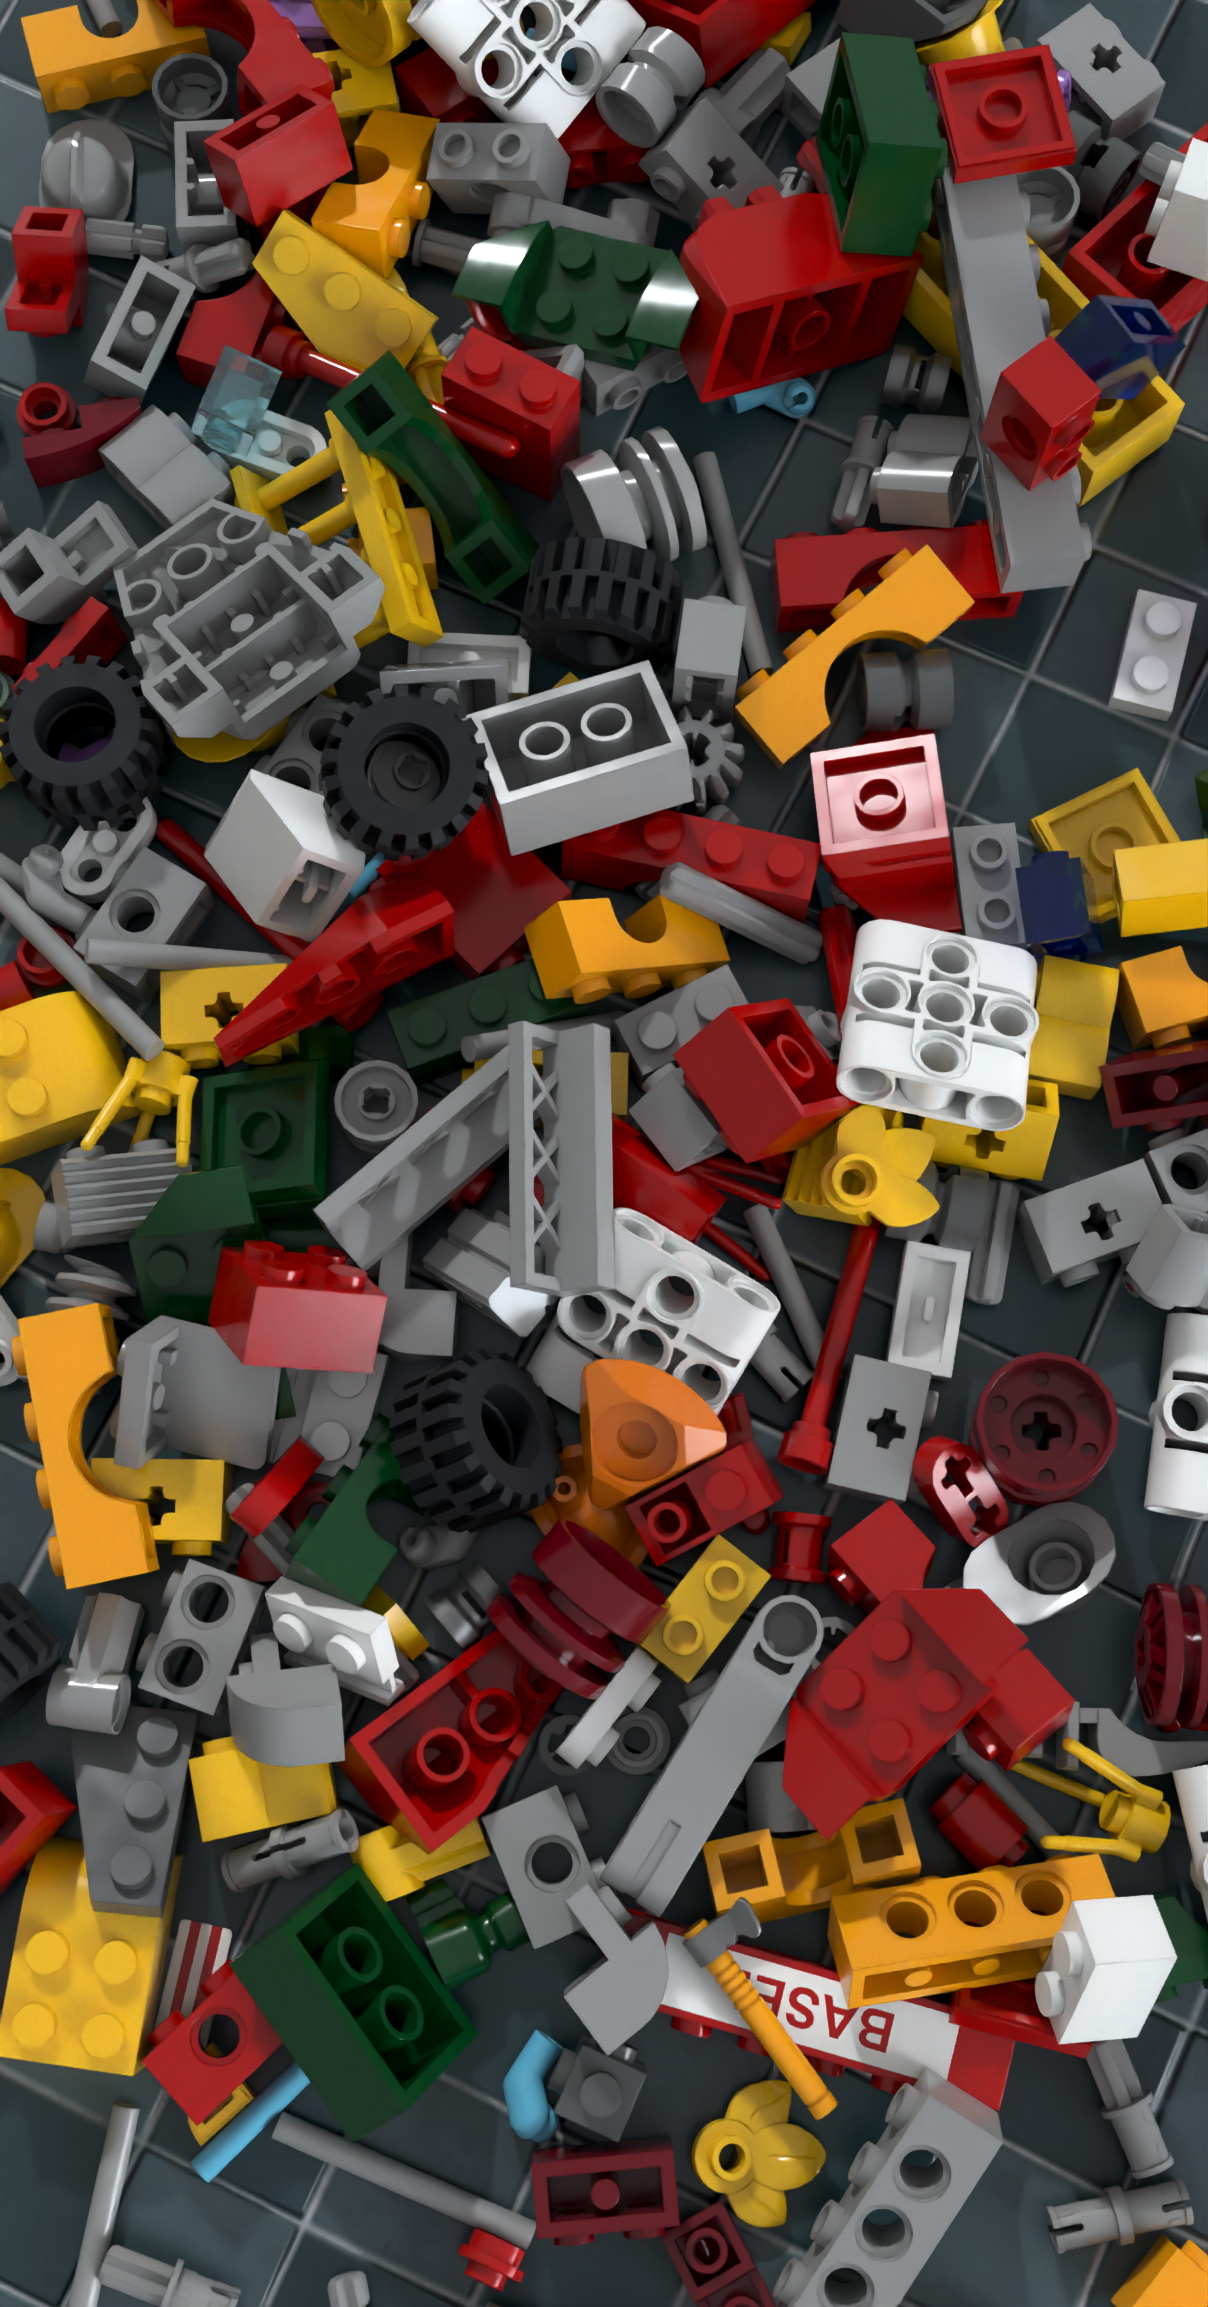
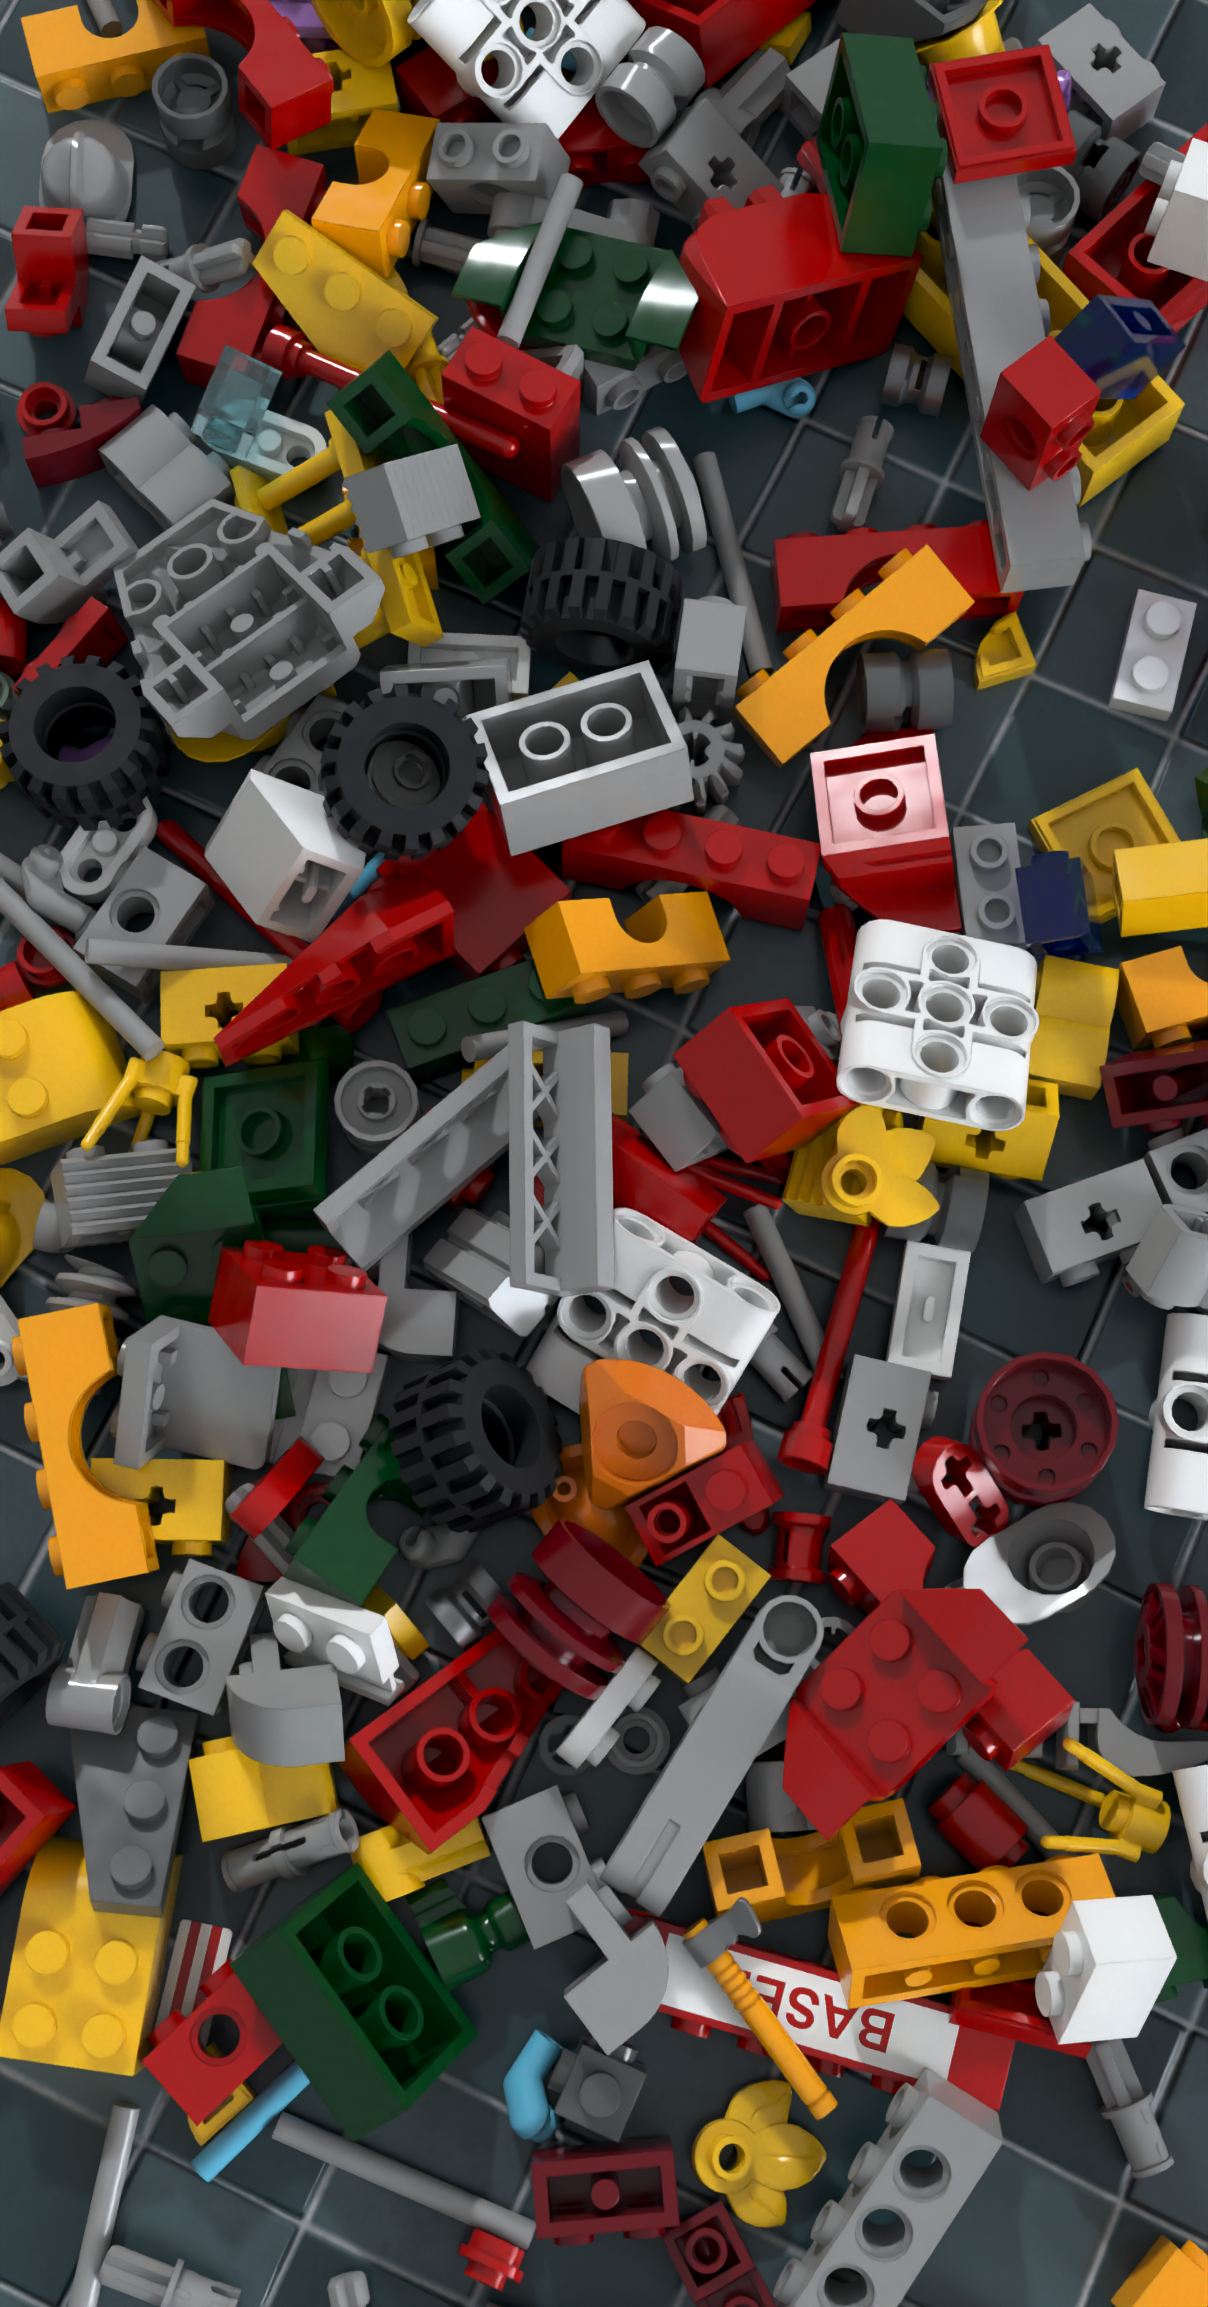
(198, 201): light grey brick -> none
(278, 155): red brick -> none
(412, 501): none -> light grey brick
(540, 260): none -> light grey bar
(667, 1023): light grey brick -> none
(740, 913): light grey axle -> none
(926, 471): light grey brick -> none
(991, 1256): light grey axle -> none
(1003, 654): none -> yellow tile
(1119, 2215): light grey pin -> none

